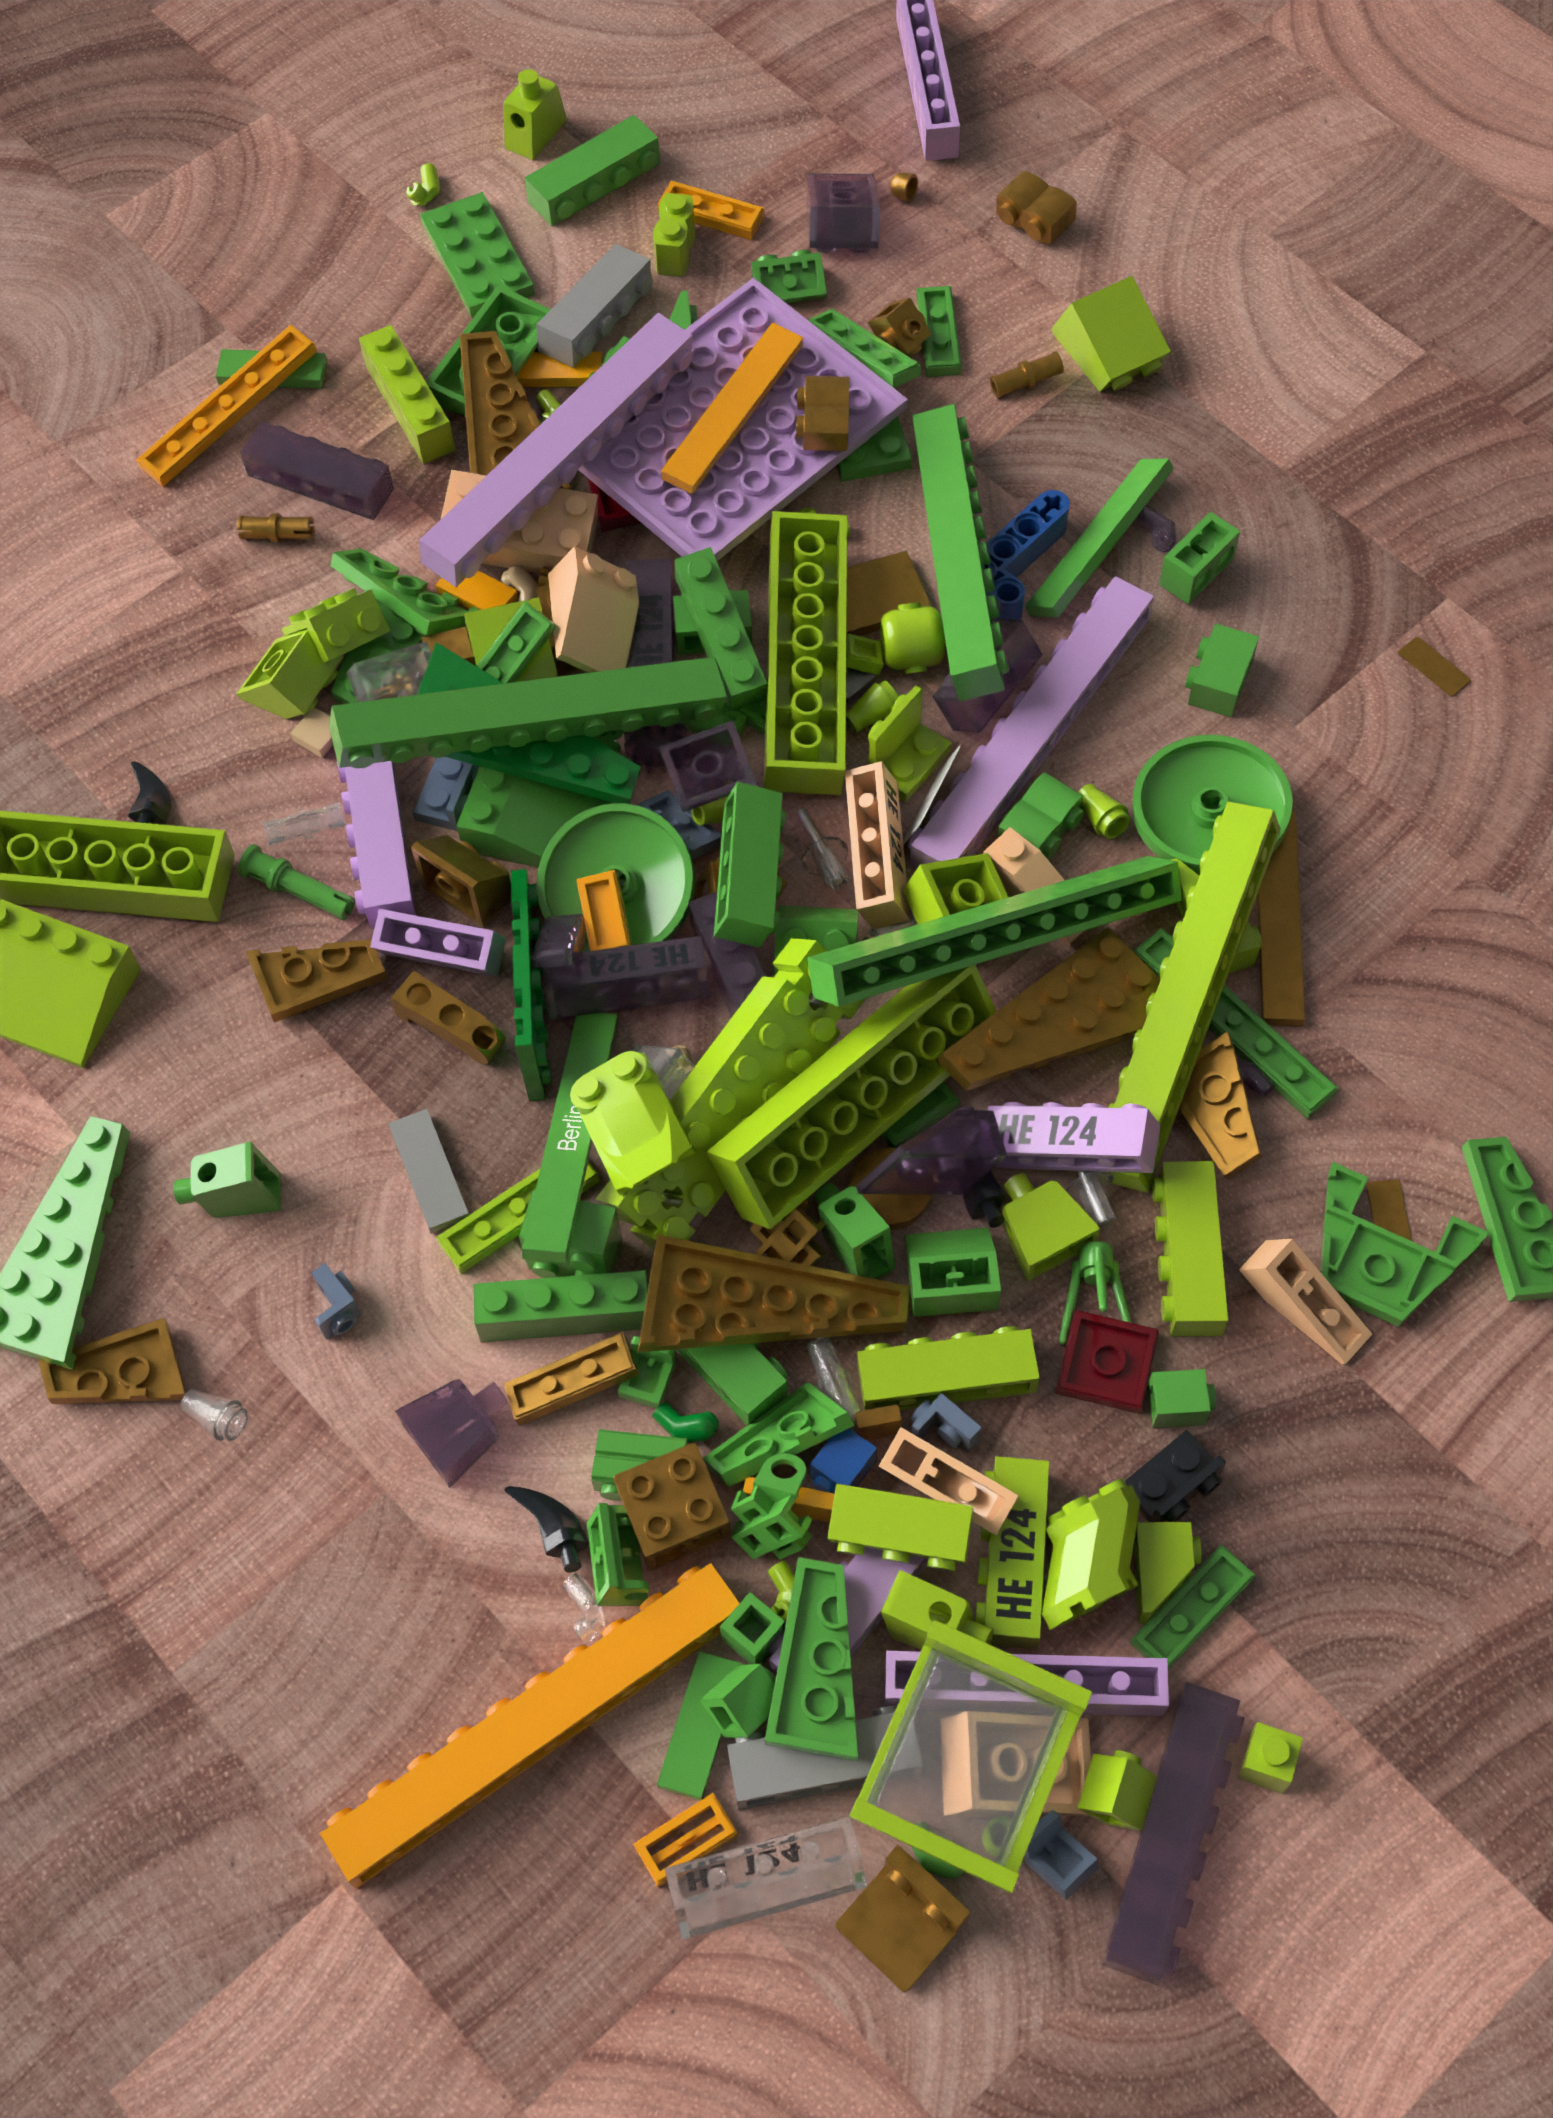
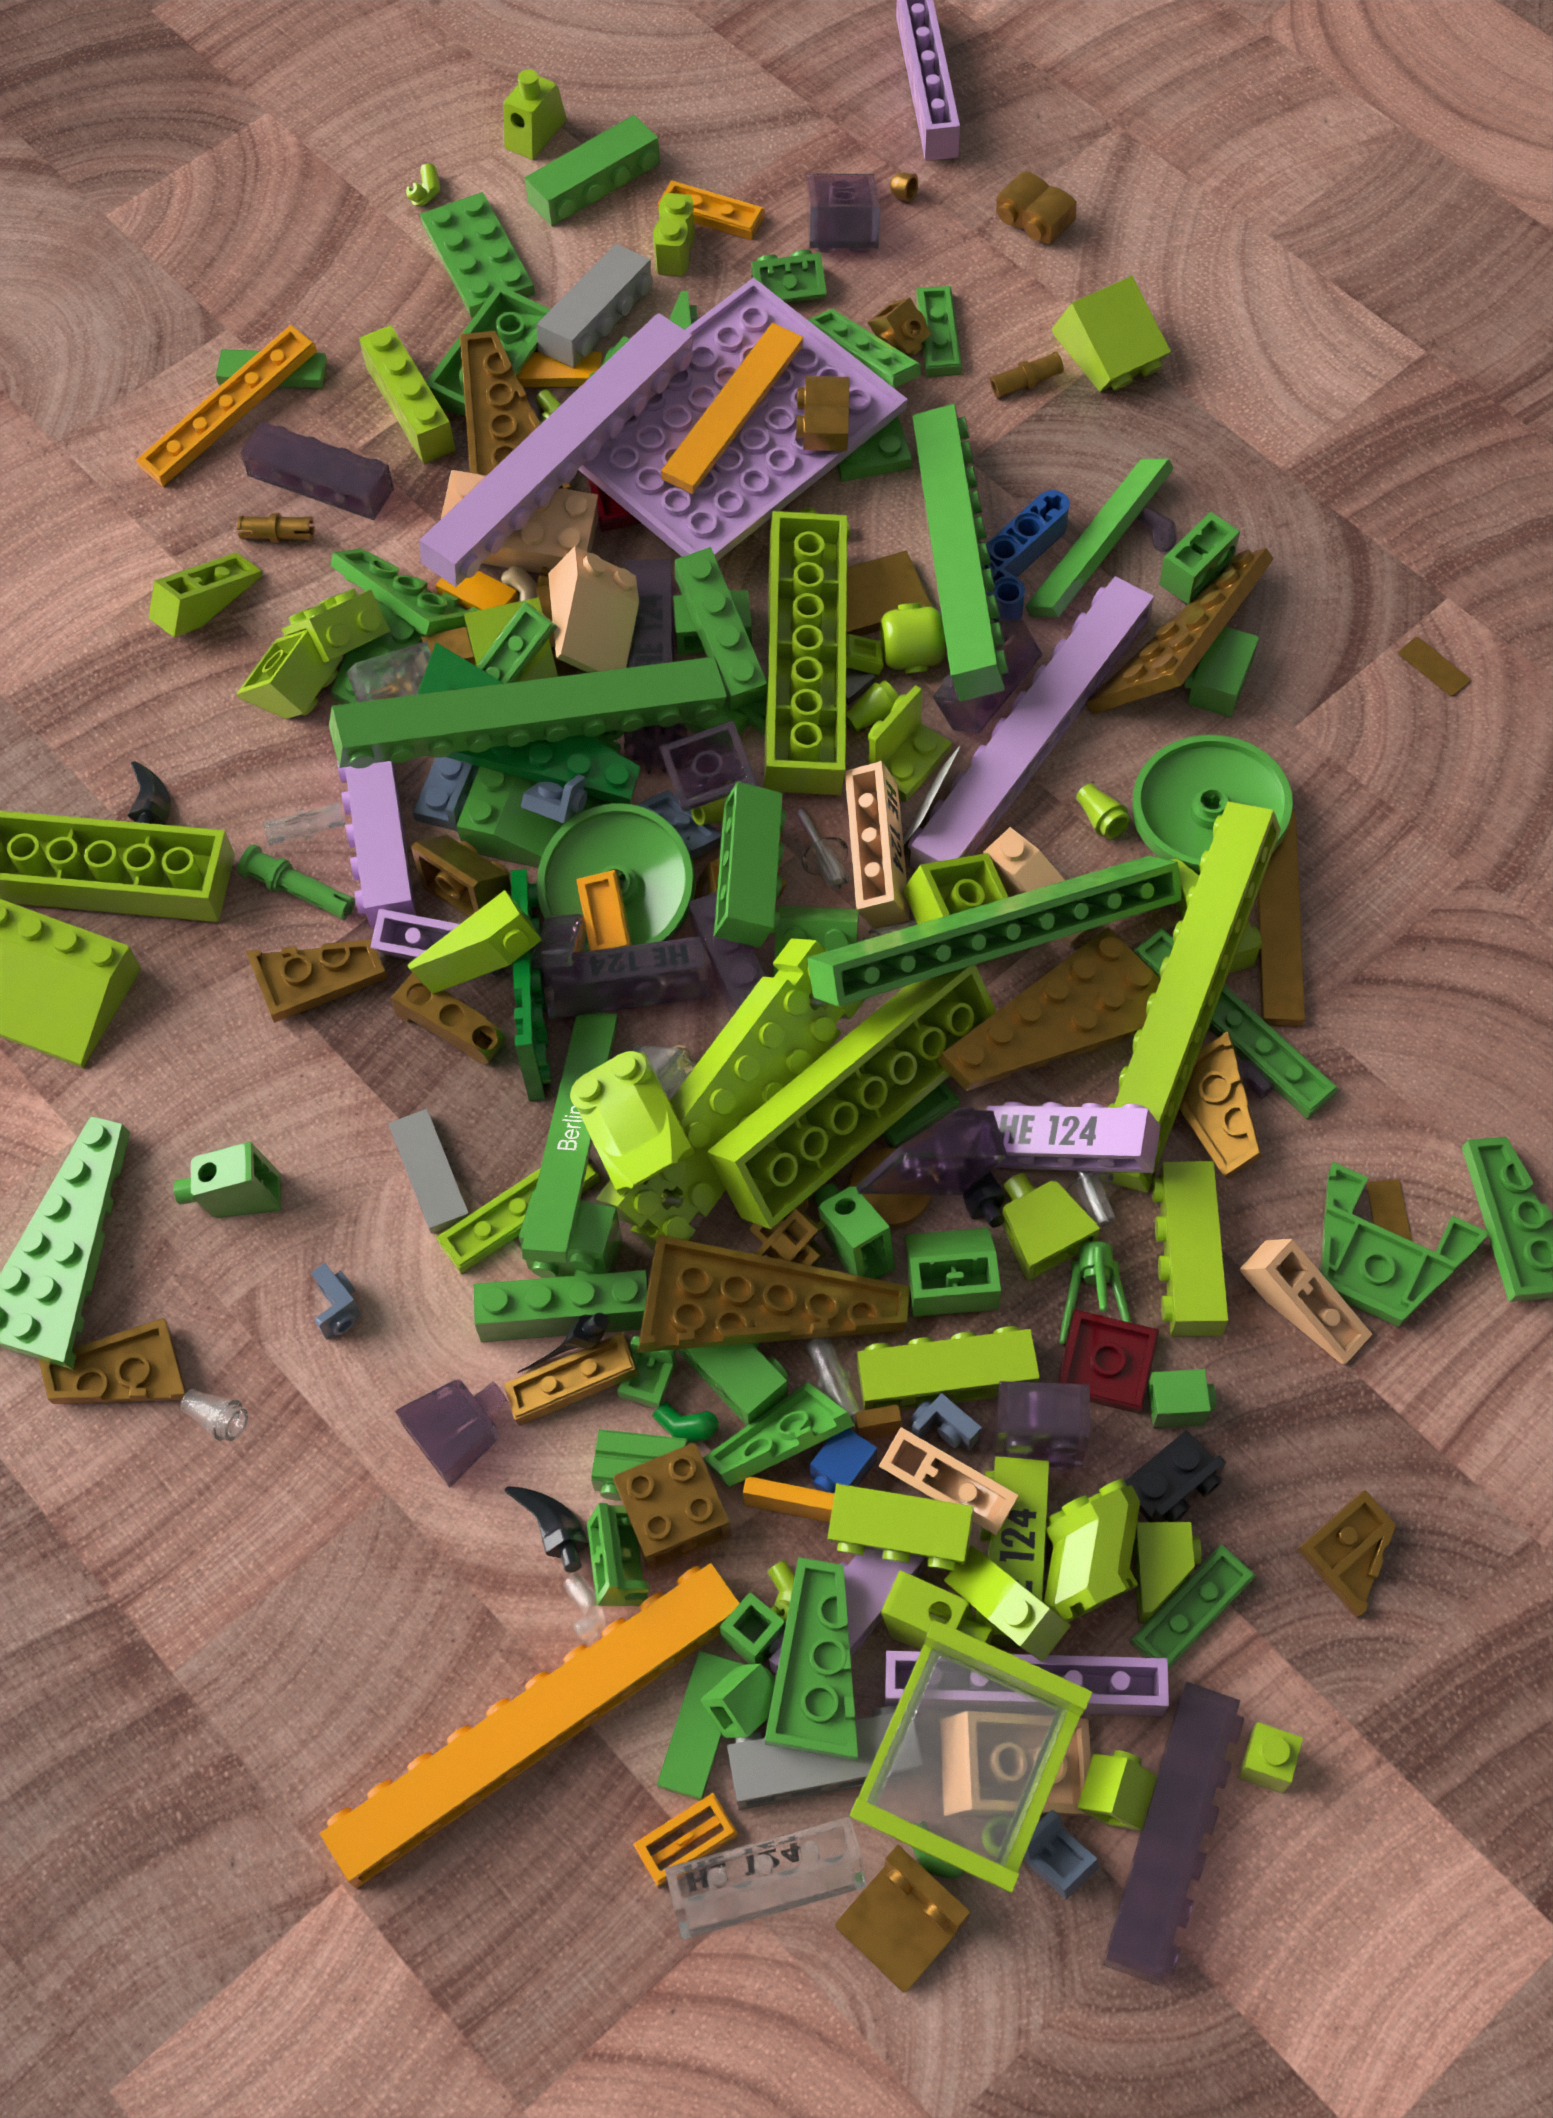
(199, 593): none -> lime slope
(314, 733): tan tile -> none
(477, 946): none -> lime slope
(554, 802): none -> sand blue bracket
(583, 1334): none -> black bar
(769, 1505): bright green piece -> none
(1008, 1604): none -> lime slope
(1042, 1422): none -> brick
(1045, 814): bright green brick -> none
(1185, 639): none -> pearl gold wing
(1350, 1550): none -> pearl gold wing

